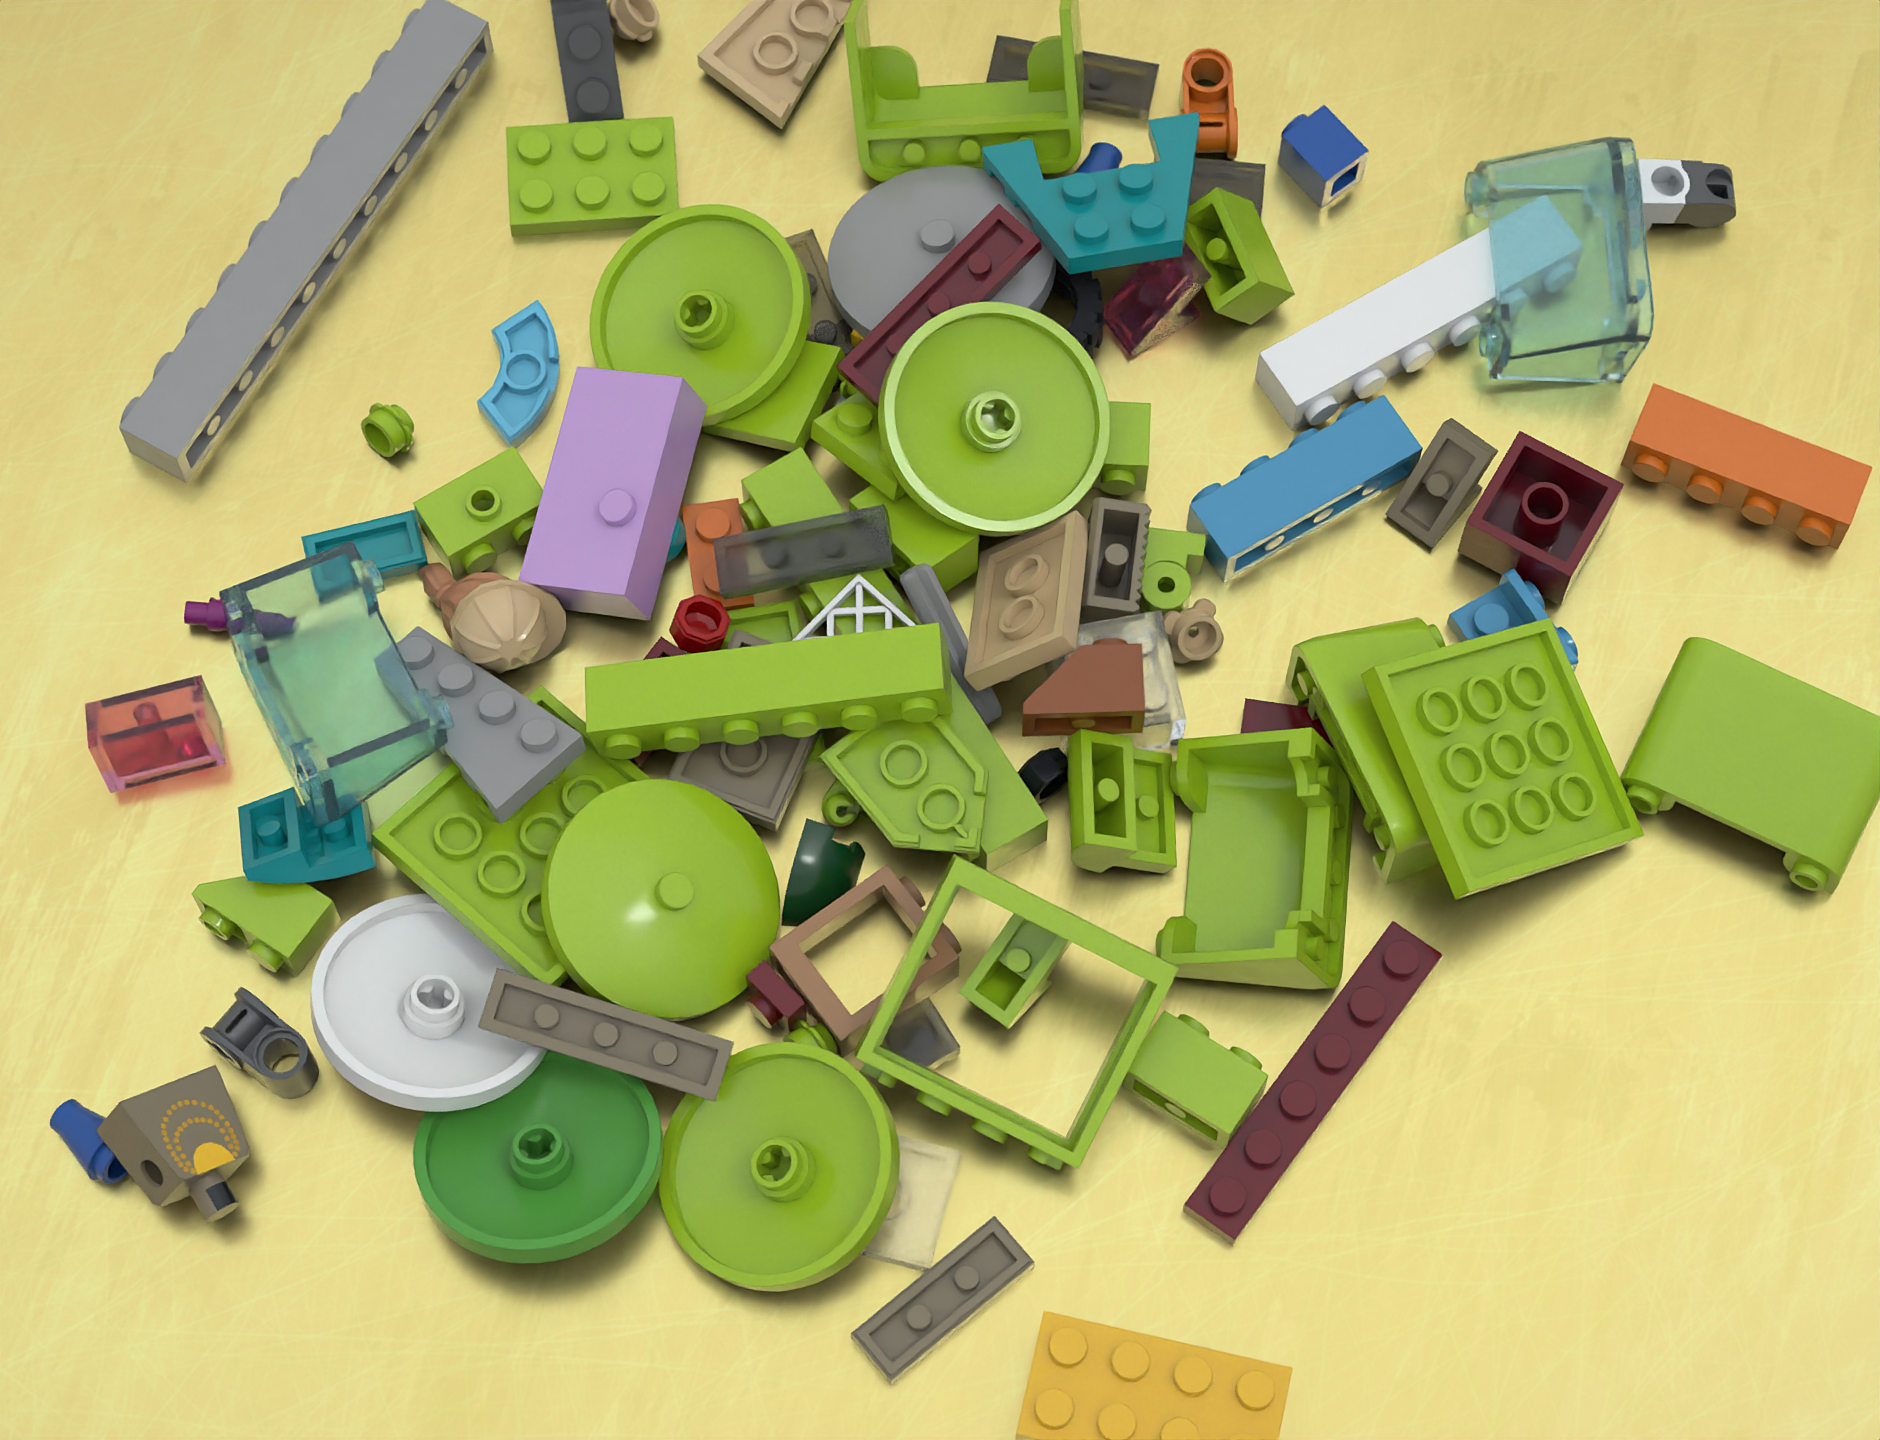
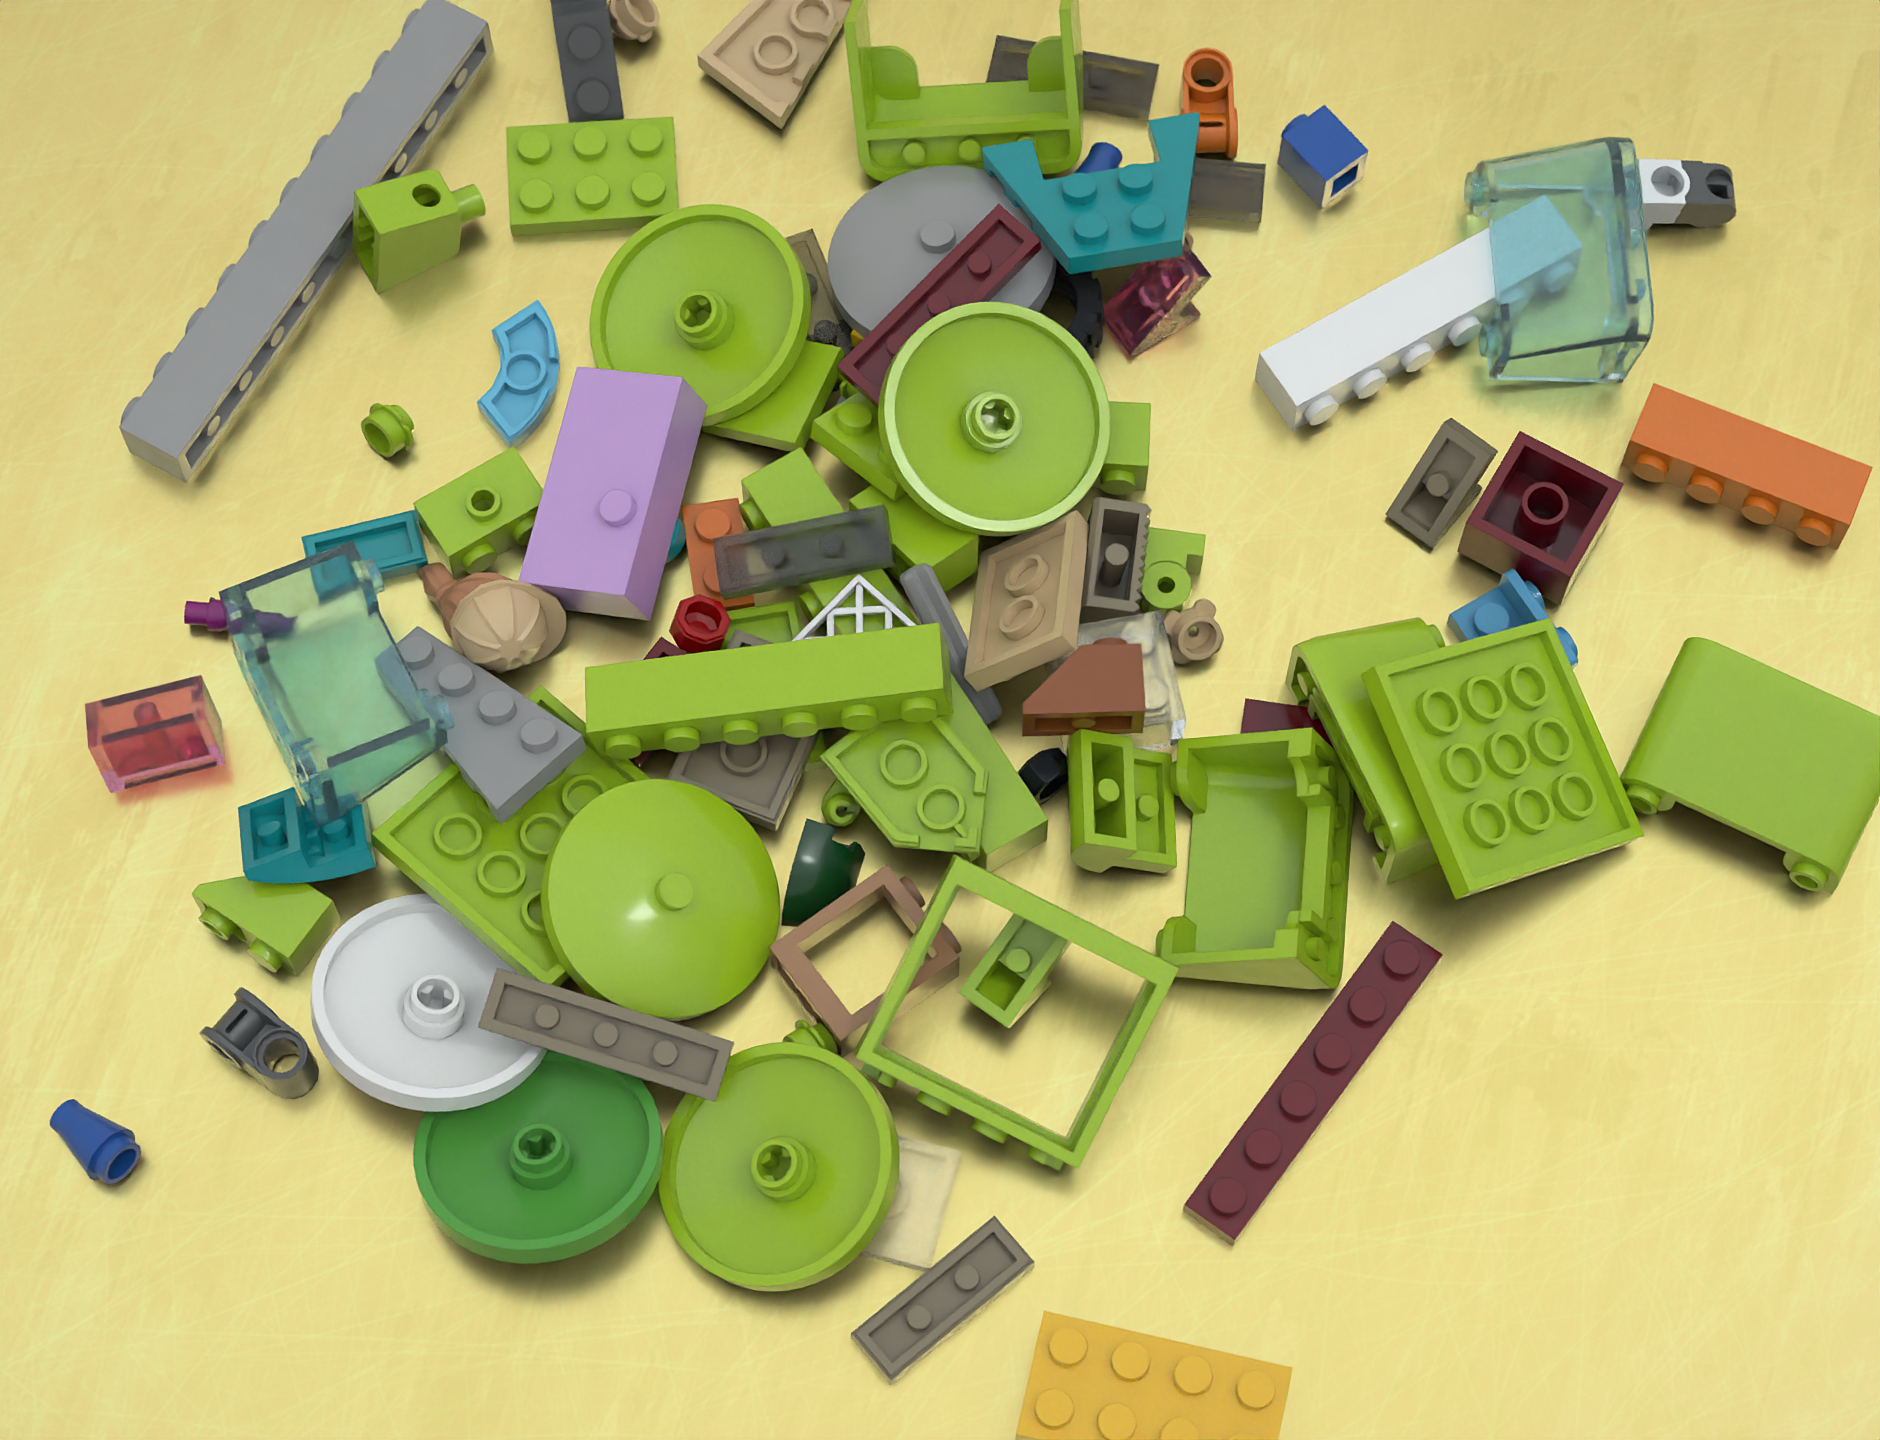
(180, 1142): dark tan torso -> none
(410, 225): none -> lime torso
(773, 999): dark red plate -> none
(922, 1036): clear smoke plate -> none
(1196, 1078): lime brick -> none
(1238, 255): lime brick -> none
(1303, 486): dark azure brick -> none

